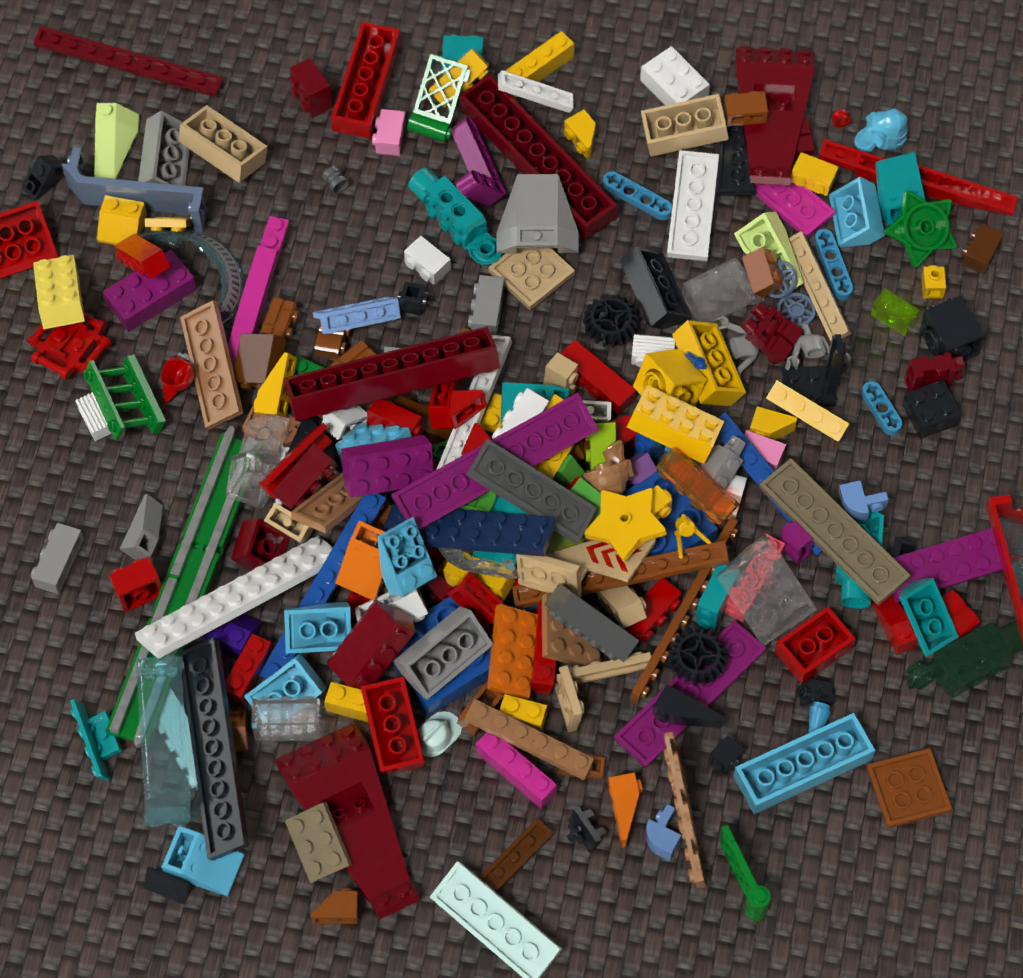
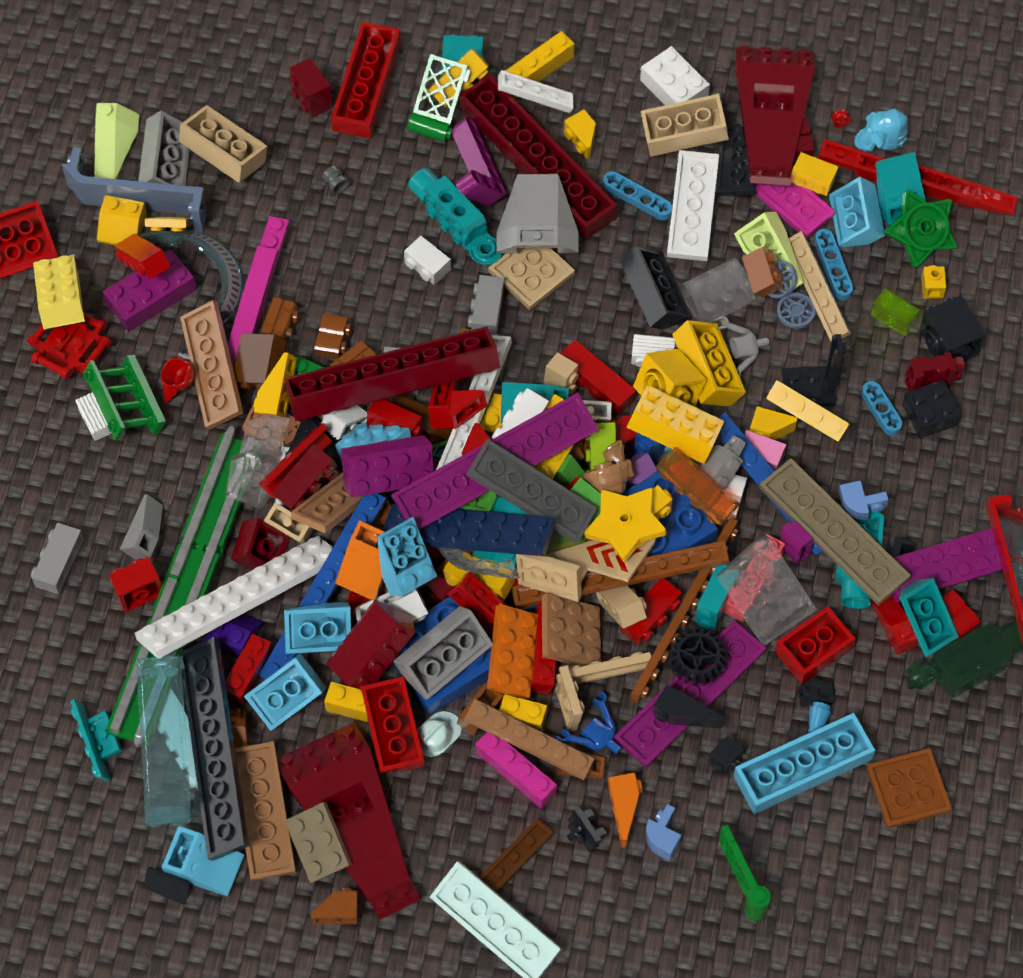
(43, 176): black slope -> none
(128, 61): dark red plate -> none
(265, 812): none -> medium nougat plate
(286, 719): clear slope -> none
(358, 314): light blue fence -> none
(389, 132): bright pink brick -> none
(413, 298): black brick -> none
(590, 624): dark grey brick -> none
(596, 733): none -> blue piece
(604, 329): black gear -> none
(683, 808): medium nougat wing -> none
(686, 528): yellow plant -> none
(698, 362): blue piece -> none
(745, 108): dark orange brick -> none
(771, 332): dark red hips -> none
(813, 347): light grey piece -> none
(982, 248): reddish brown brick -> none

